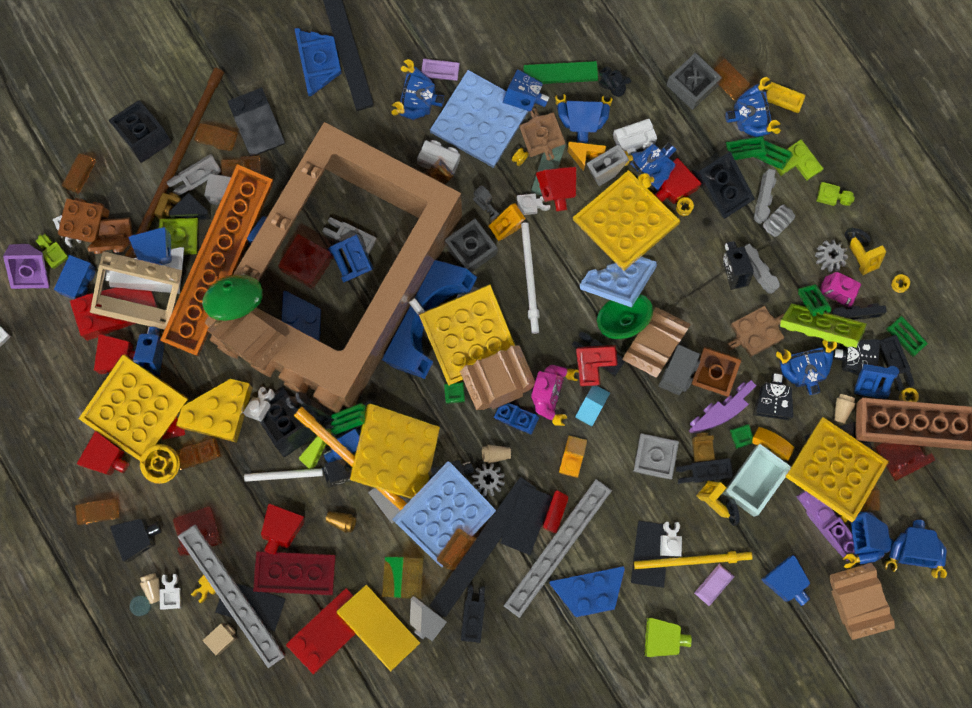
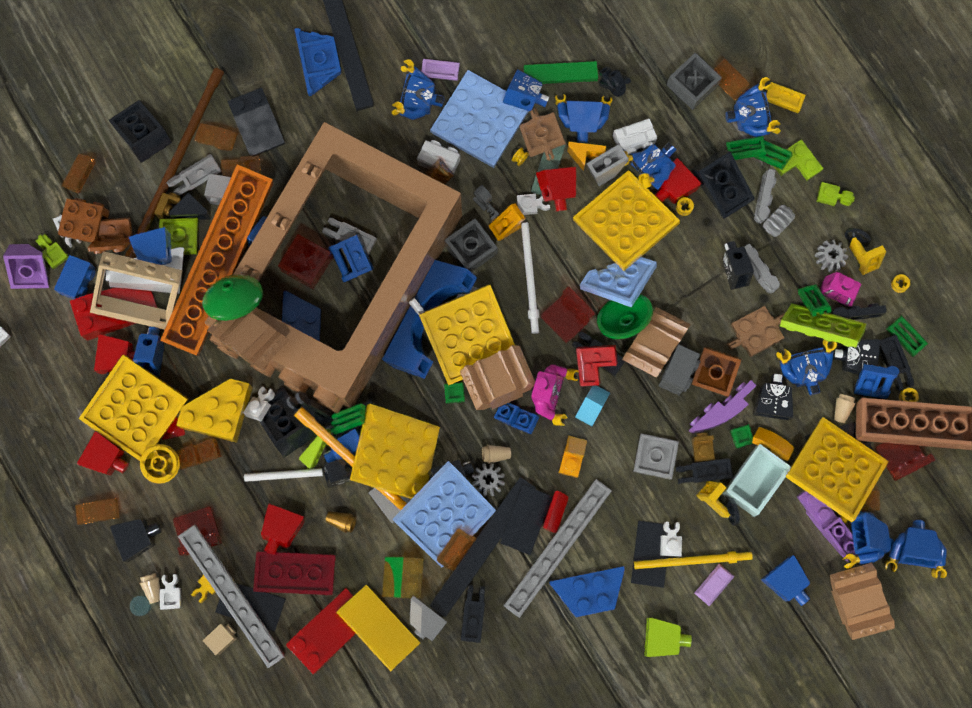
(568, 315): none -> clear red bracket

